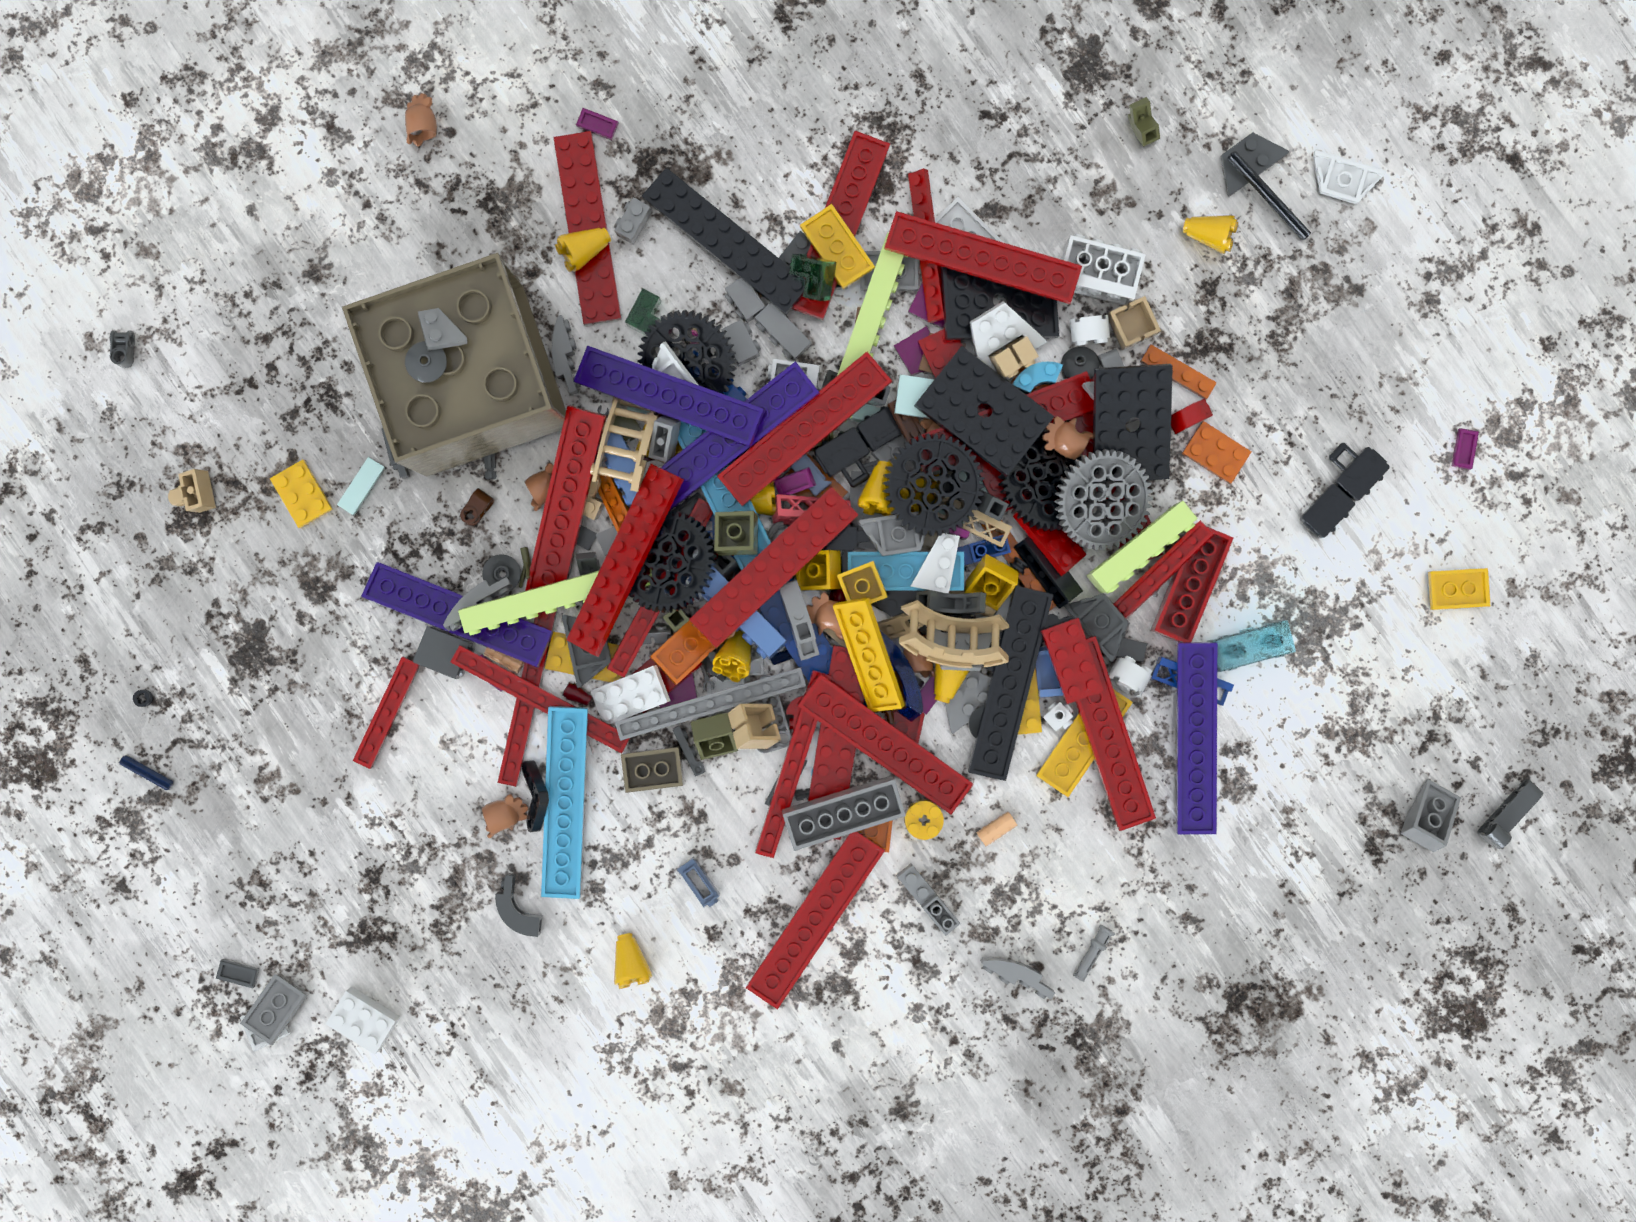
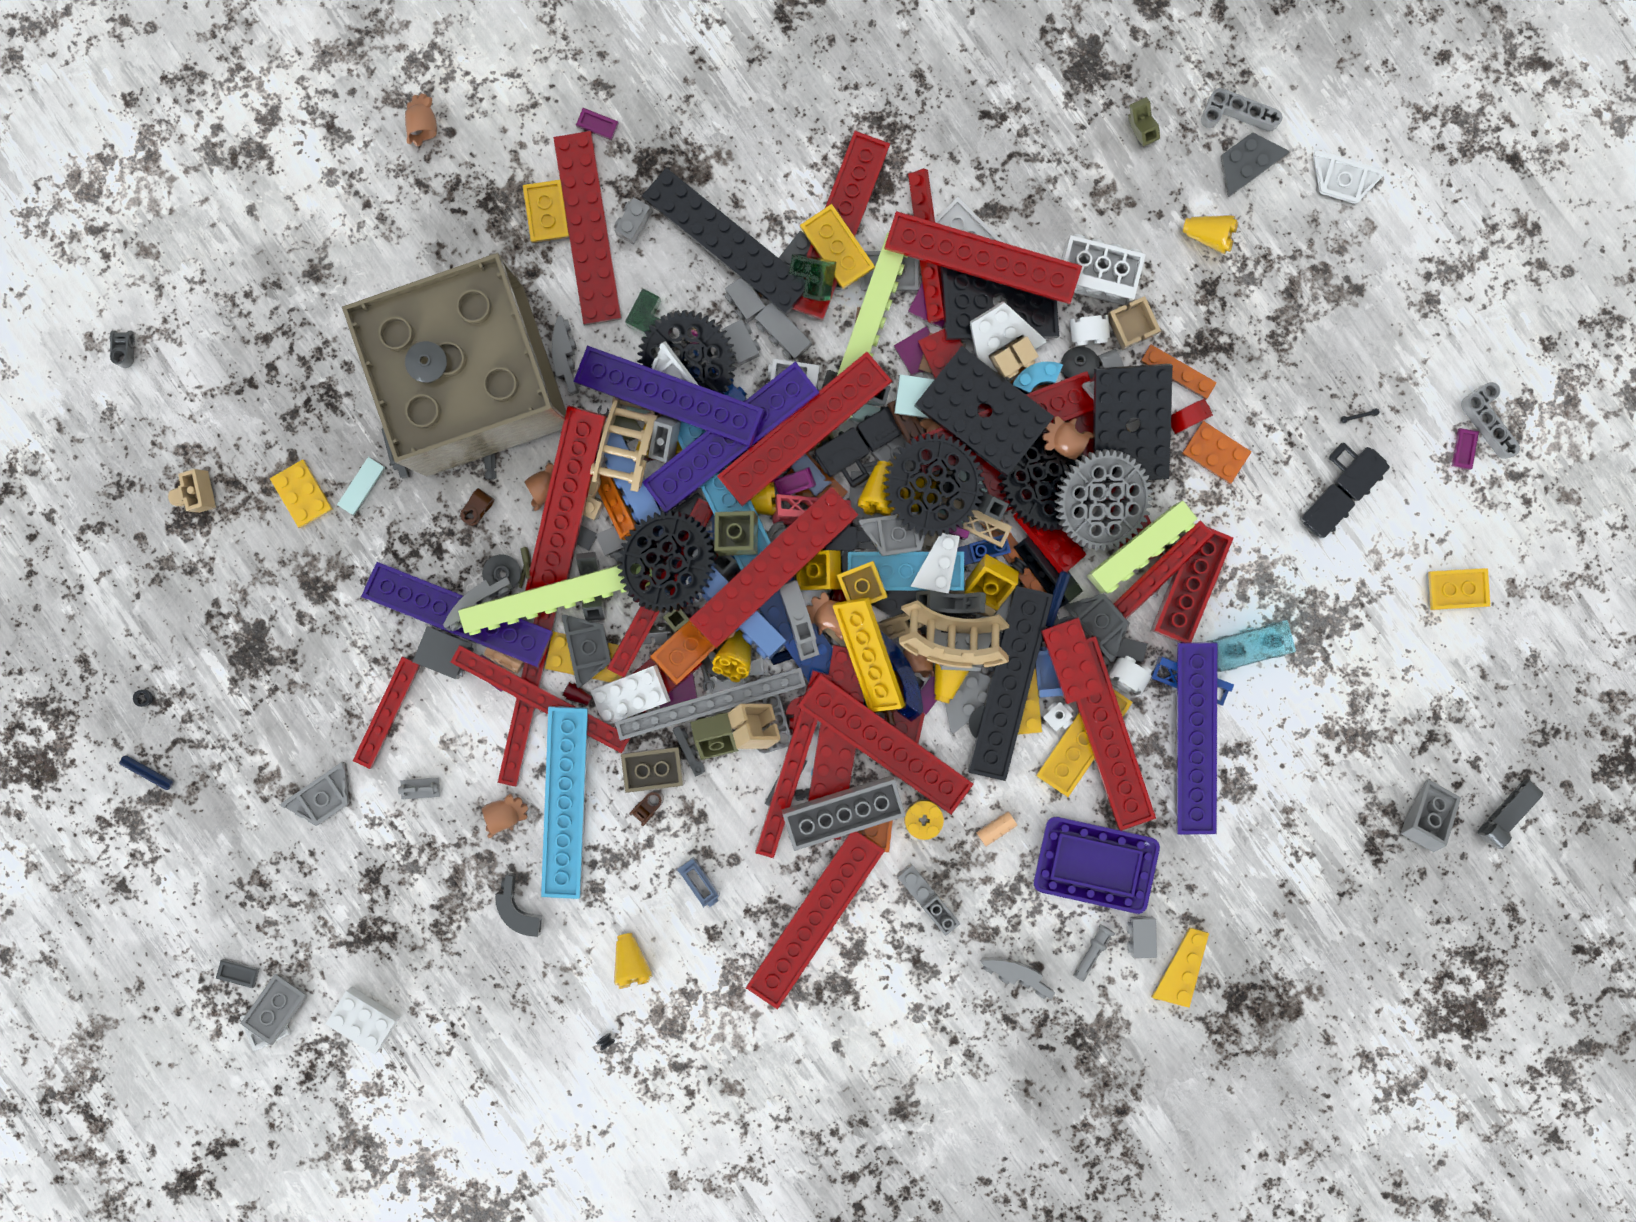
(321, 797): none -> light grey wing
(419, 788): none -> light grey hinge
(439, 330): light grey wing -> none
(539, 796): black beam -> none
(545, 211): none -> yellow plate
(581, 246): yellow cone -> none
(605, 1041): none -> black bush
(624, 560): red plate -> none
(645, 809): none -> reddish brown piece
(1057, 597): none -> dark blue axle
(1096, 865): none -> dark purple wedge
(1142, 937): none -> light grey brick
(1182, 973): none -> yellow wing
(1243, 114): none -> light grey beam
(1271, 198): black axle -> none
(1374, 412): none -> black hinge
(1494, 423): none -> light grey beam

